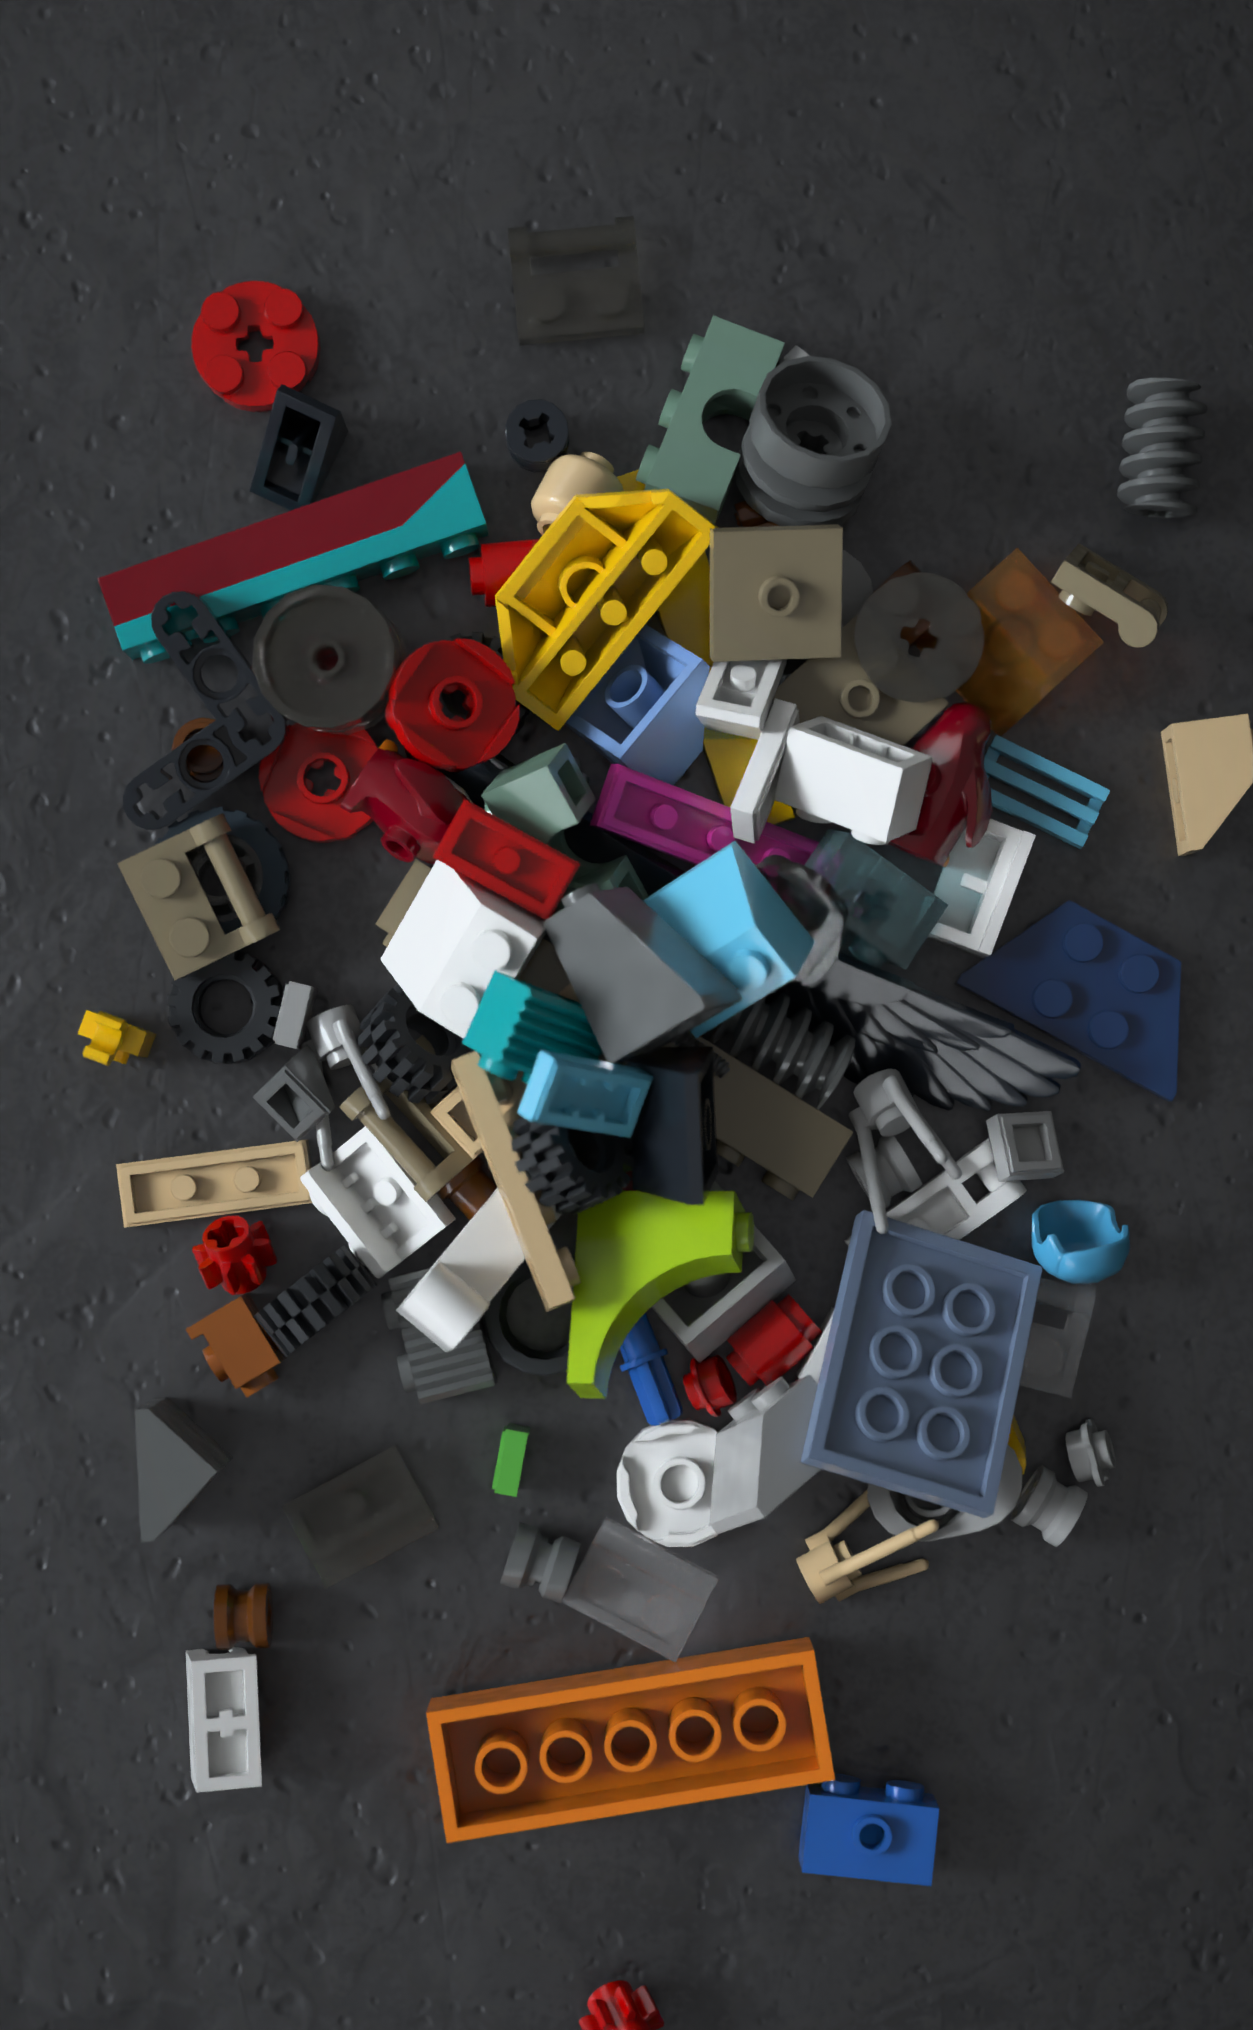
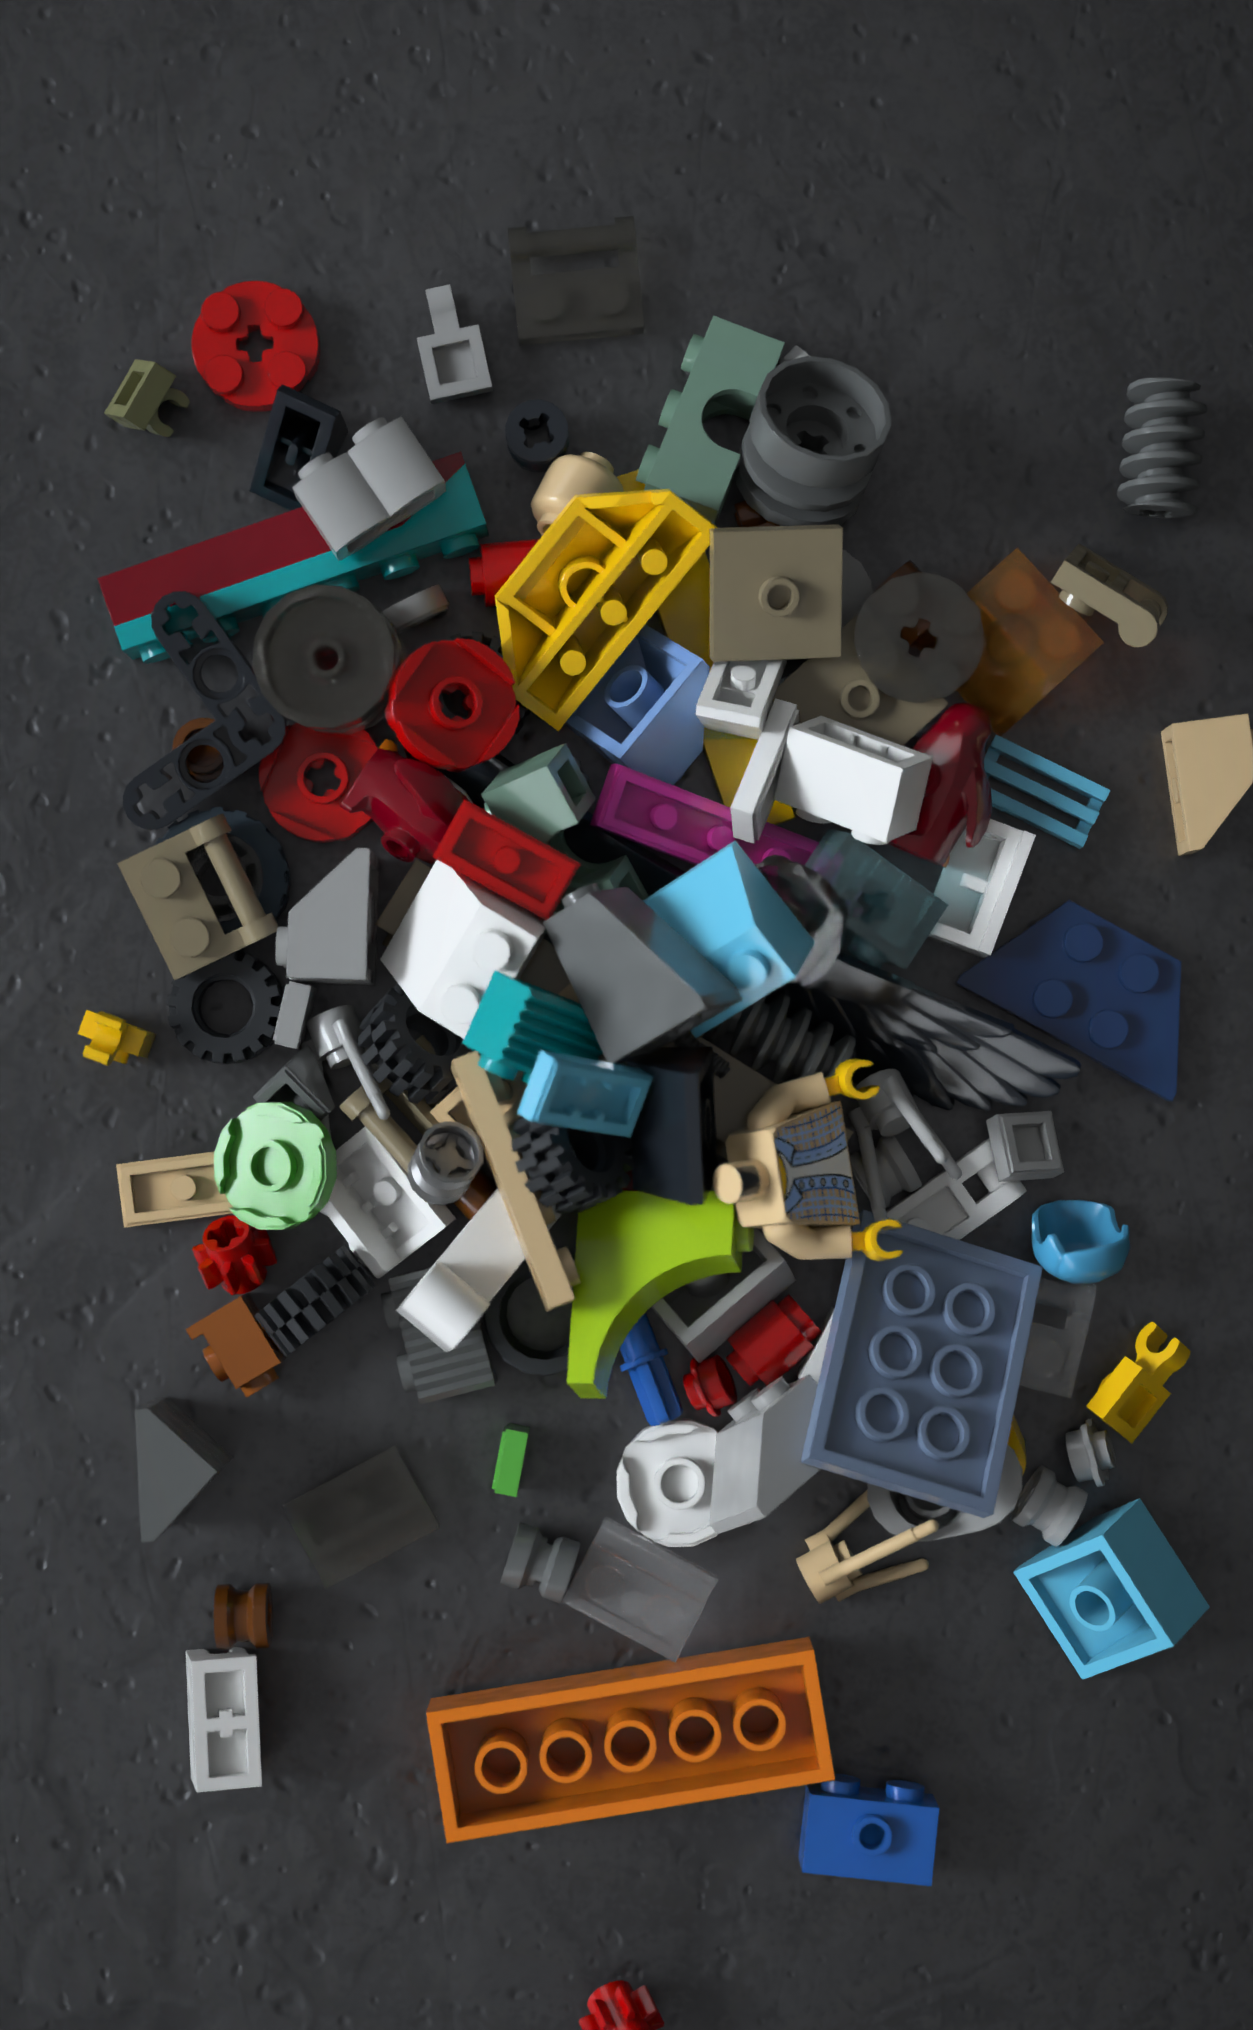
(140, 396): none -> olive tile
(275, 1165): none -> tile
(334, 927): none -> light grey slope
(369, 486): none -> light grey brick
(418, 608): none -> light grey tile
(452, 1150): none -> flat silver wheel
(454, 355): none -> light grey plate
(795, 1170): none -> tan torso
(1113, 1590): none -> medium azure slope
(1135, 1389): none -> yellow plate

